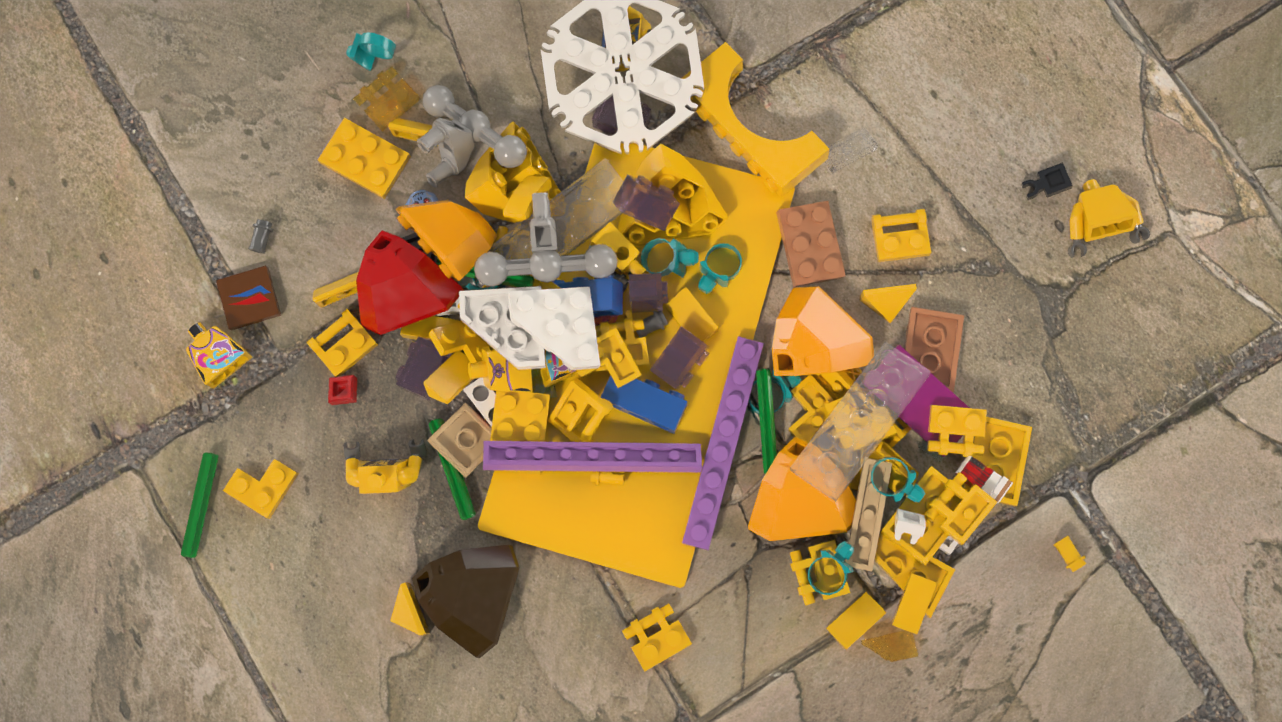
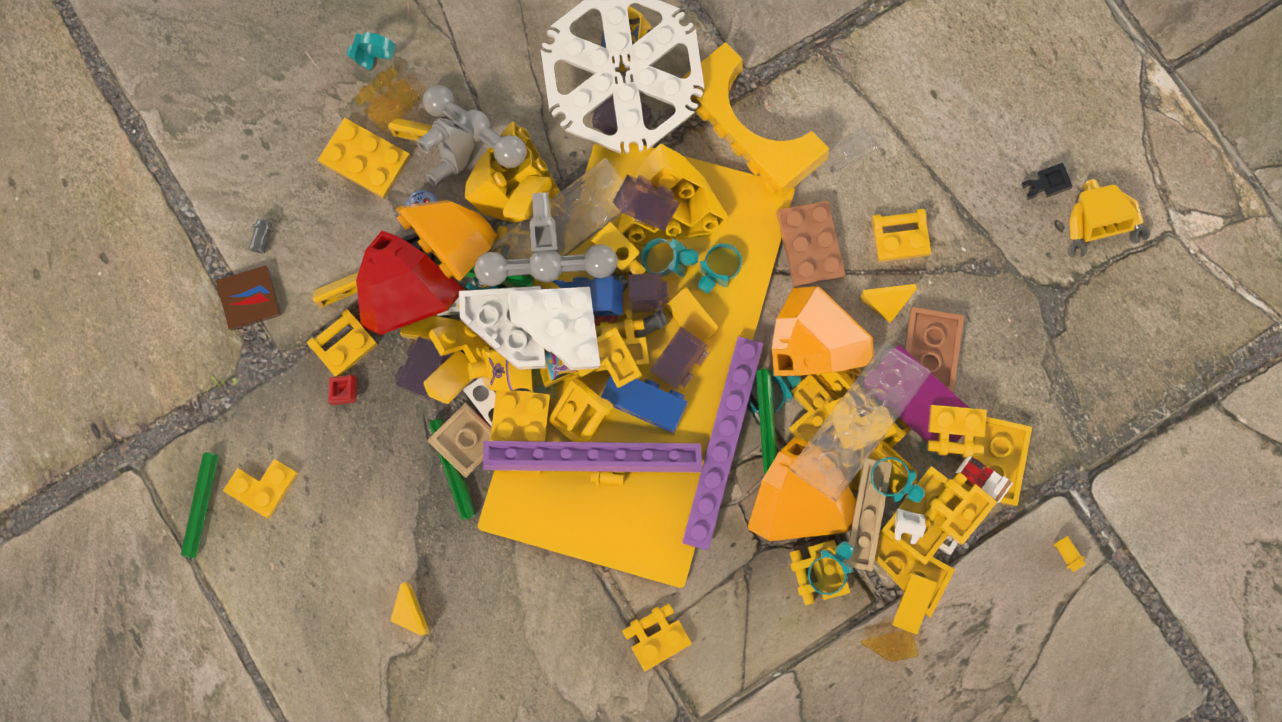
(215, 354): torso -> none
(385, 474): yellow torso -> none
(469, 594): dark brown brick -> none
(856, 620): yellow slope -> none

